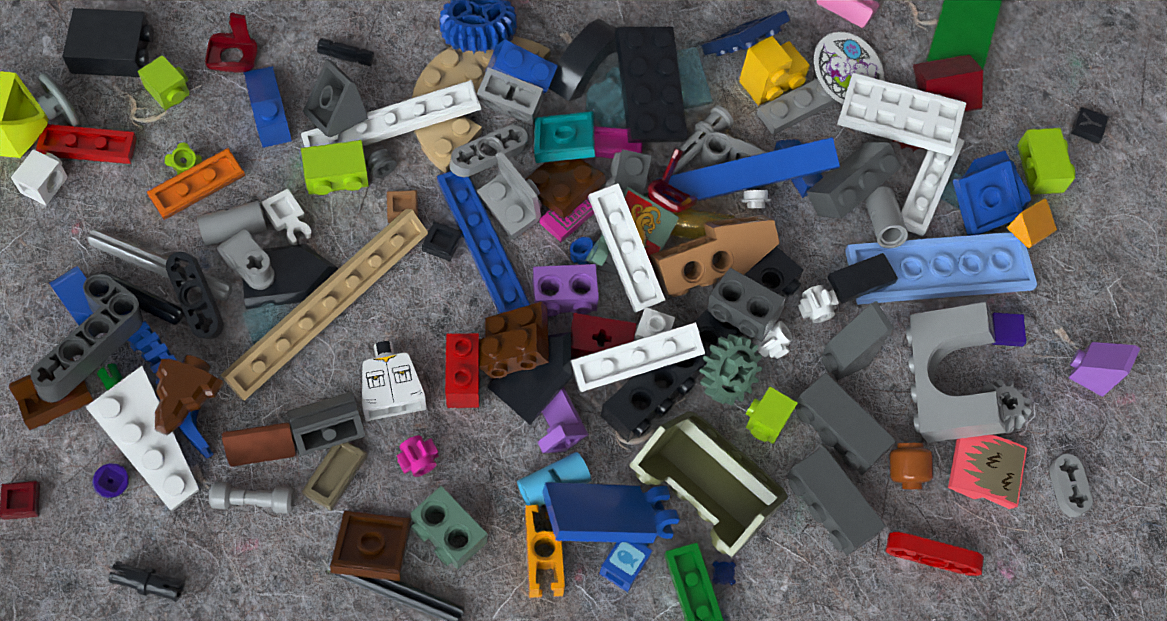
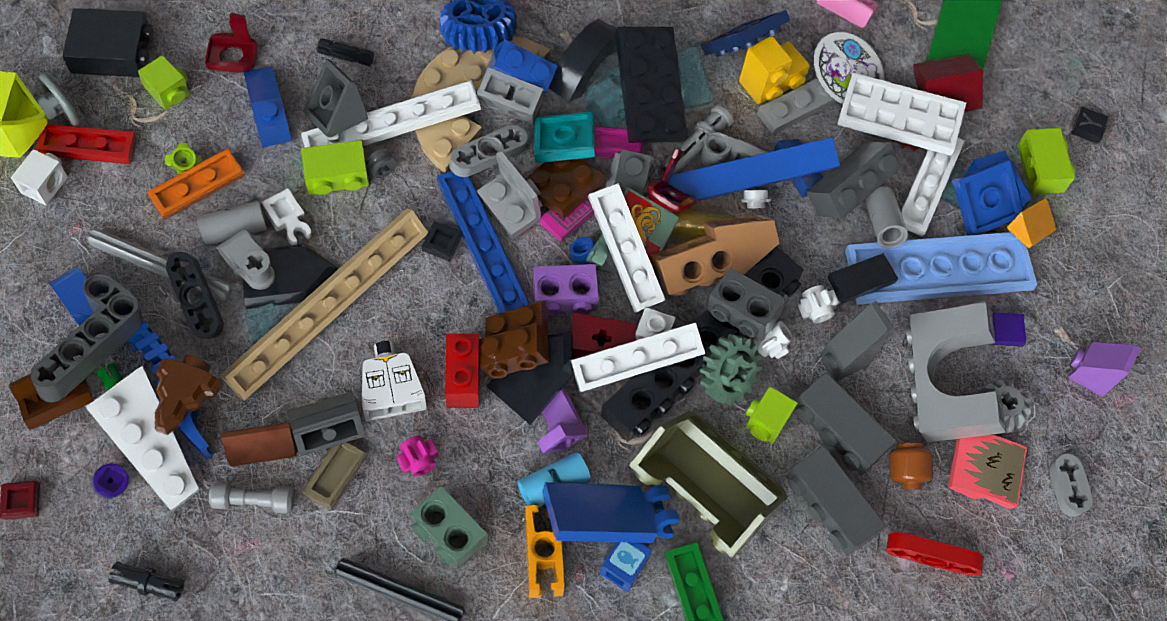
(151, 303): black axle -> none
(371, 545): reddish brown plate -> none
(400, 200): medium nougat tile -> none
(724, 573): clear blue piece -> none

